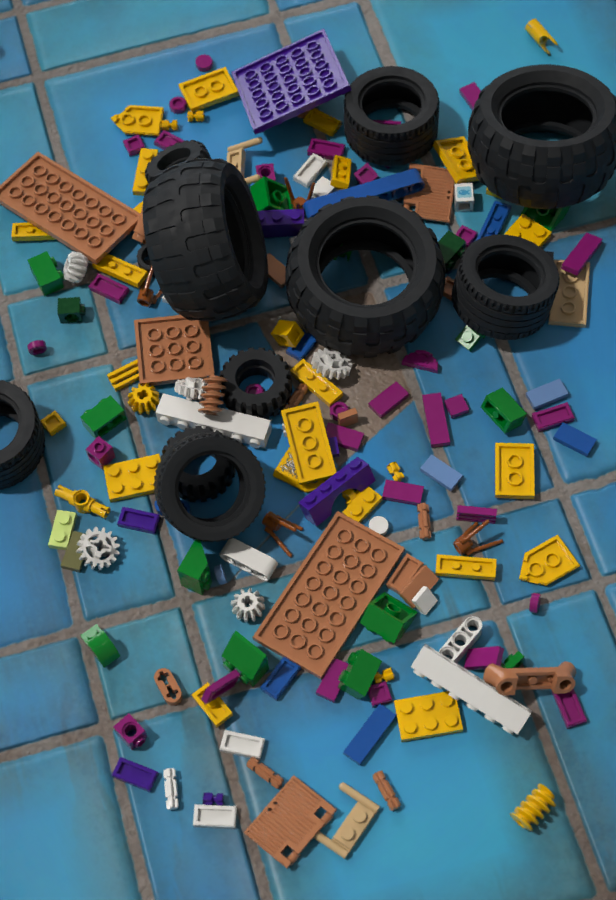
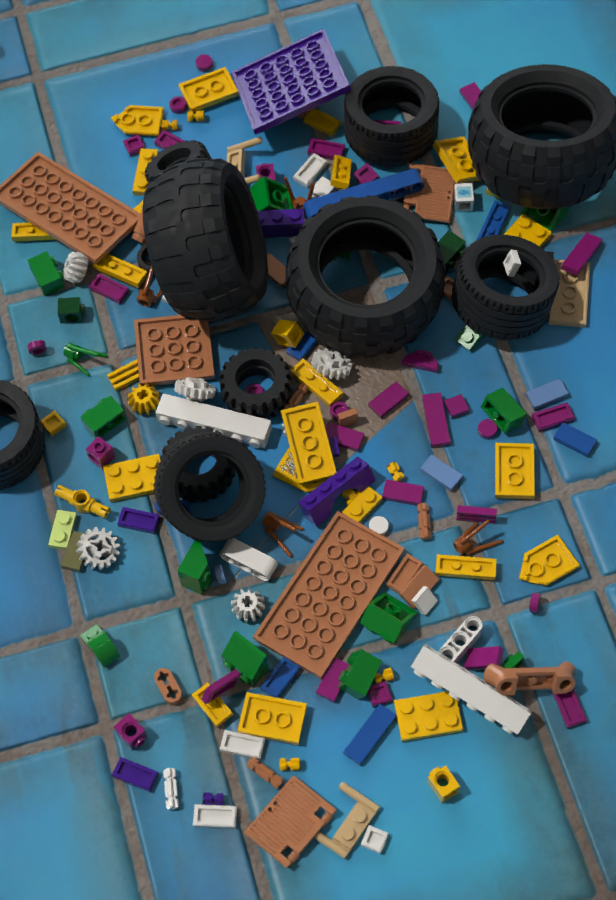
(75, 352): none -> green plant
(212, 395): nougat piece -> none
(272, 718): none -> yellow plate
(294, 764): none -> yellow piece
(374, 839): none -> white tile
(386, 790): nougat axle -> none
(447, 791): none -> yellow brick
(467, 234): magenta tile -> none
(487, 429): none -> magenta tile
(512, 263): none -> white tile
(533, 807): yellow piece -> none
(539, 34): yellow piece -> none

